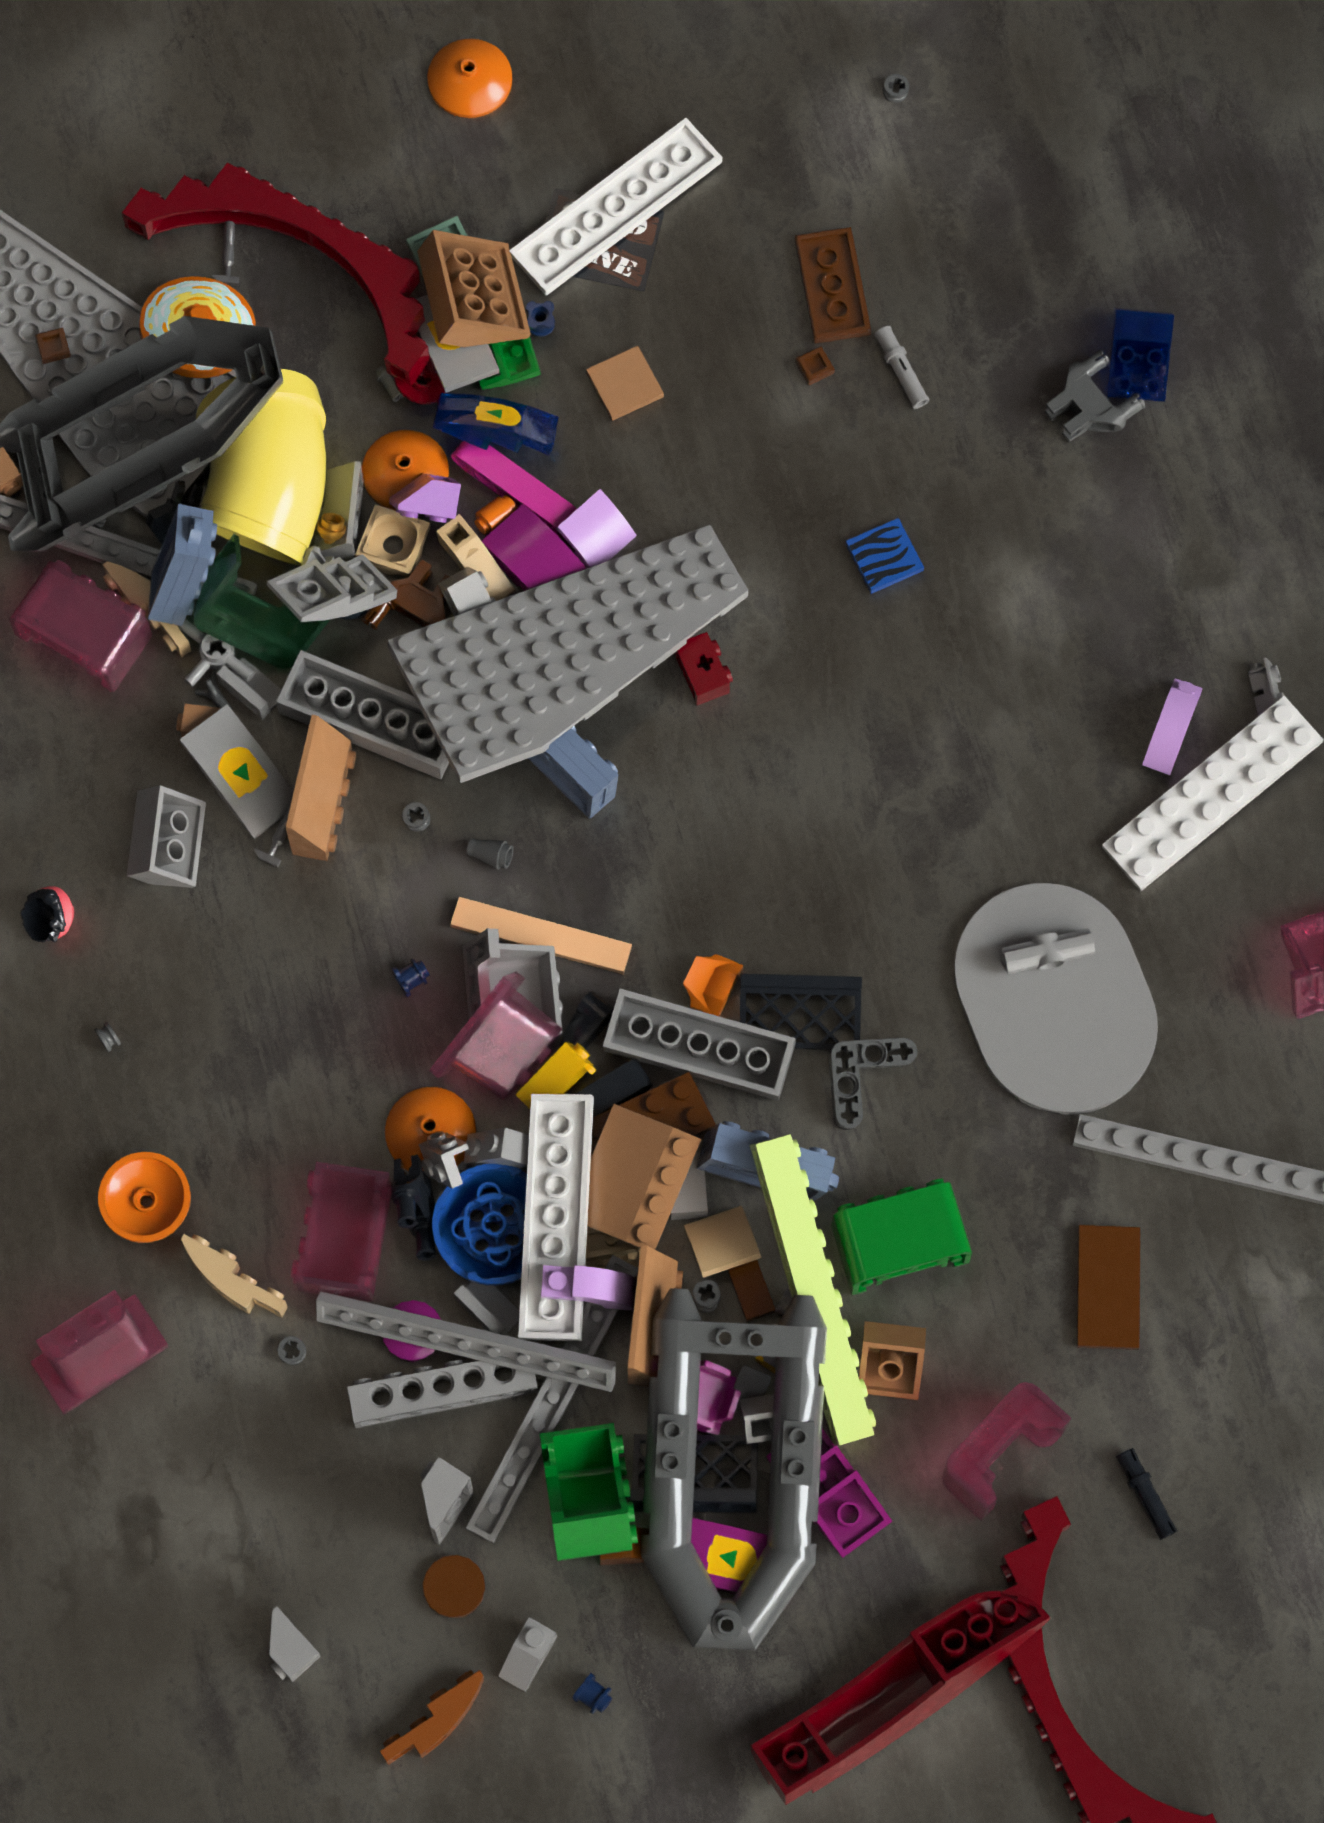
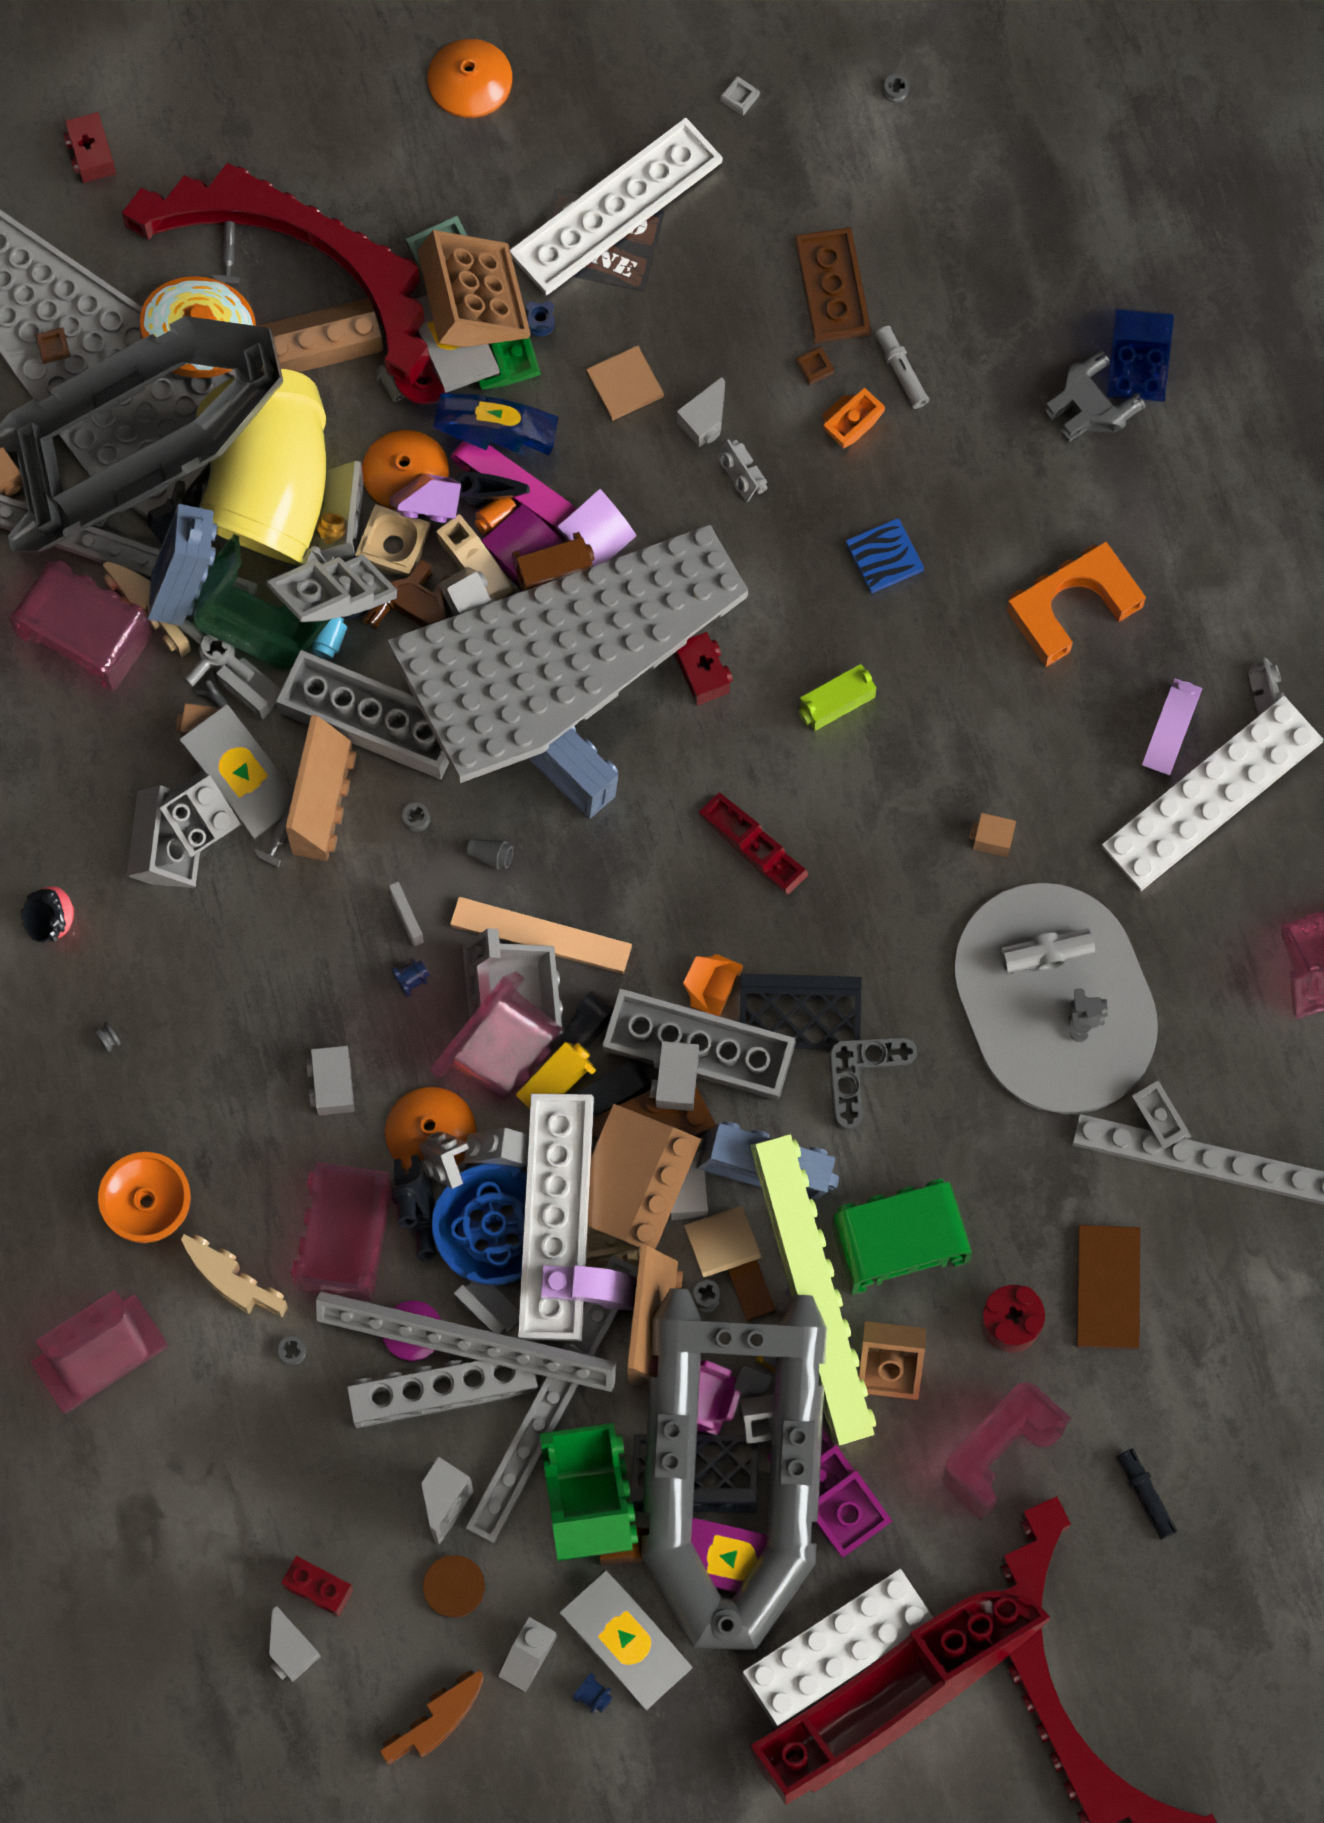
(84, 133): none -> dark red brick
(198, 813): none -> light grey slope
(317, 1586): none -> dark red brick
(327, 336): none -> medium nougat slope
(329, 639): none -> medium azure brick
(332, 1080): none -> light grey brick
(405, 914): none -> light grey tile
(480, 487): none -> black piece
(553, 562): none -> reddish brown brick
(625, 1639): none -> light grey slope
(676, 1075): none -> light grey brick
(703, 414): none -> light grey slope
(734, 460): none -> light grey hinge
(739, 95): none -> light grey tile
(753, 843): none -> dark red slope
(836, 1649): none -> white brick
(837, 697): none -> lime brick
(852, 417): none -> orange slope
(993, 834): none -> medium nougat brick
(1023, 1304): none -> dark red brick
(1085, 1014): none -> dark grey piece
(1096, 570): none -> orange arch
(1161, 1114): none -> light grey panel

